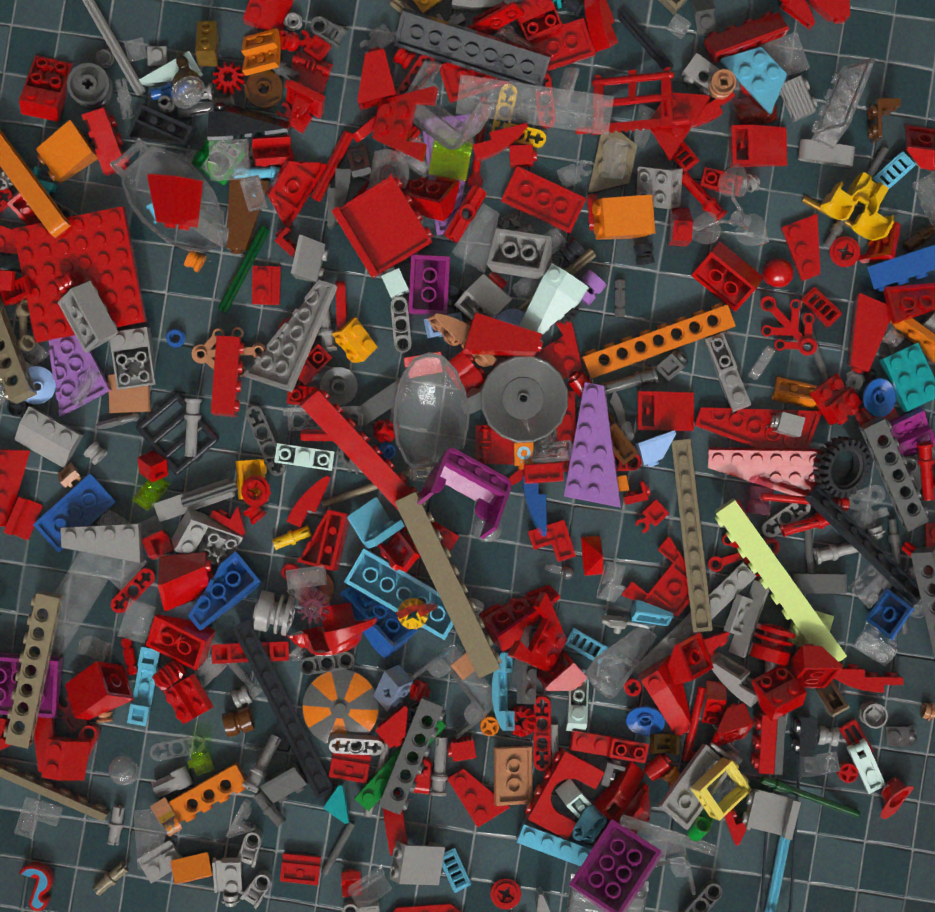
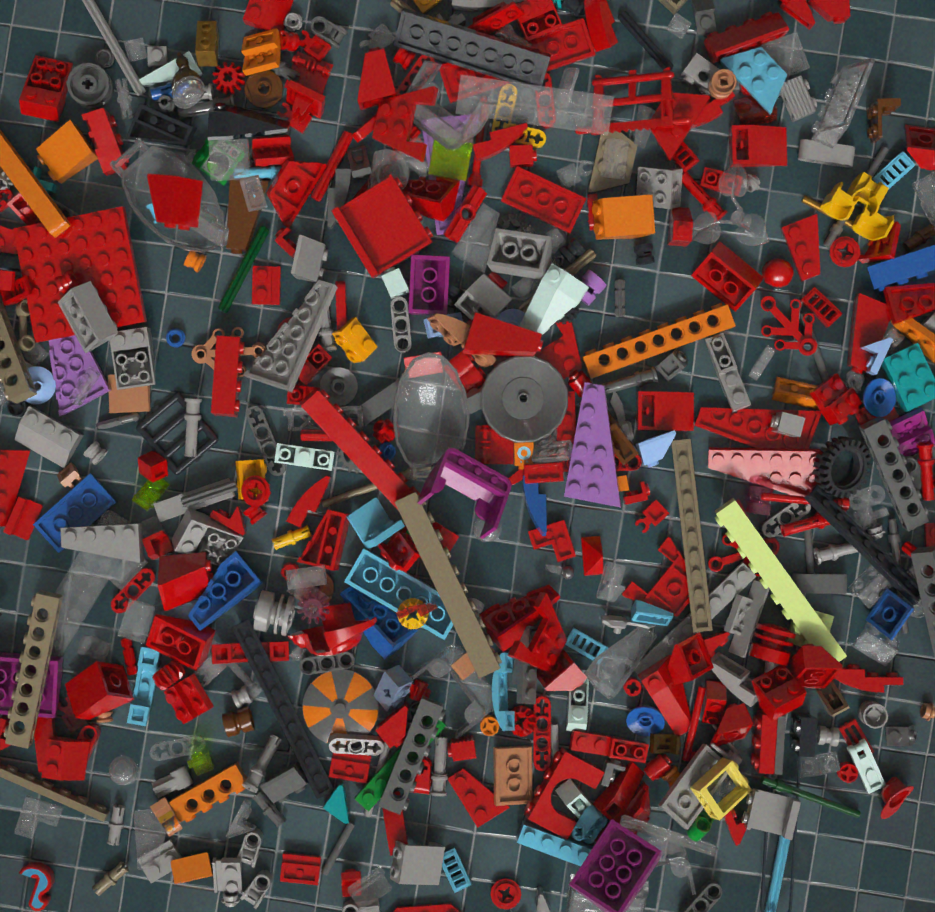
(879, 350): none -> light blue slope

